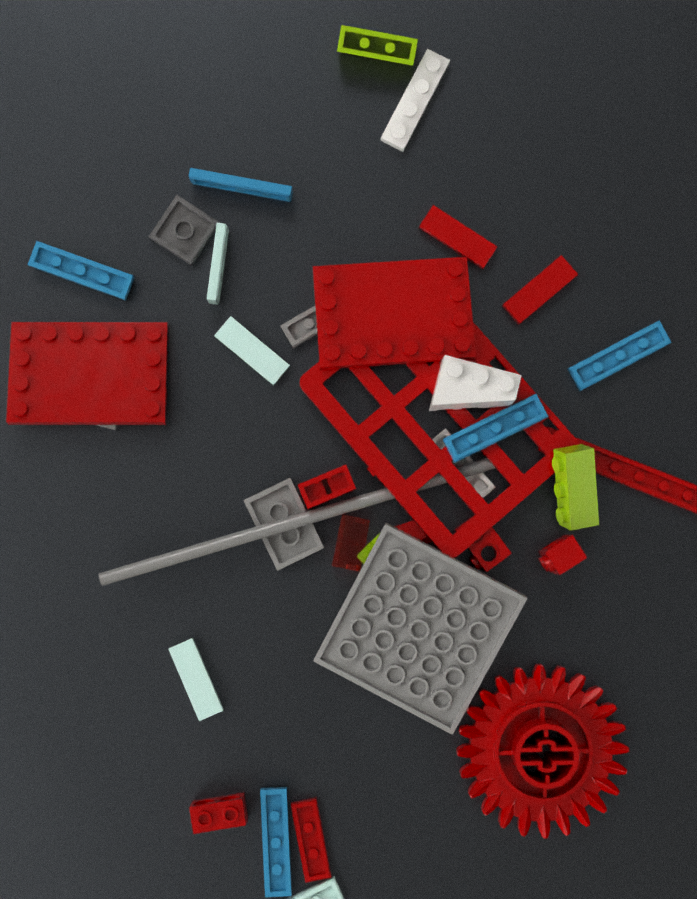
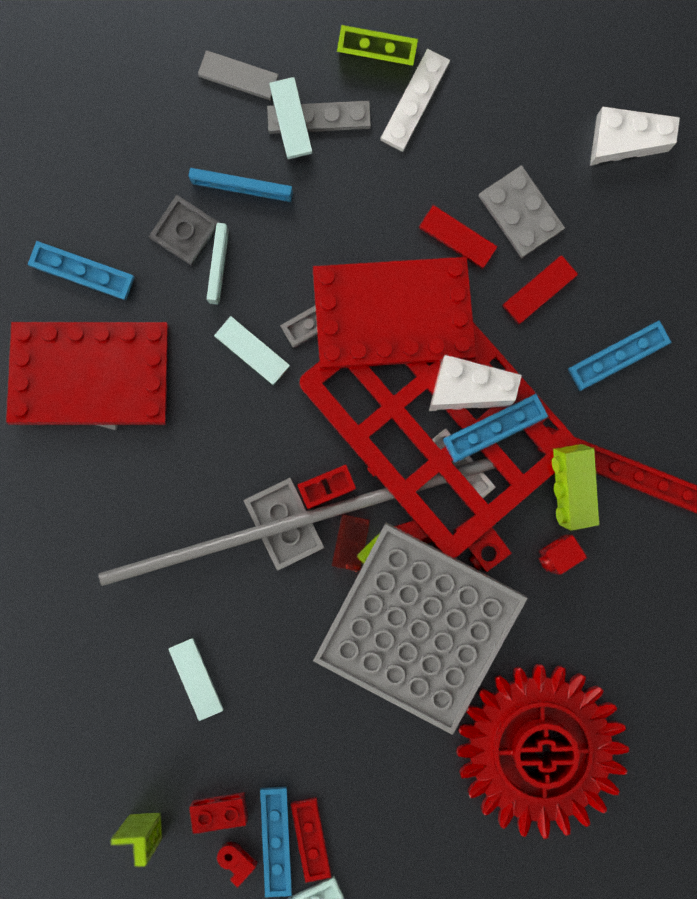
(143, 832): none -> lime panel
(237, 75): none -> light grey tile
(237, 860): none -> red leg
(290, 118): none -> light aqua tile
(328, 116): none -> light grey plate
(521, 211): none -> light grey plate
(631, 134): none -> white wedge

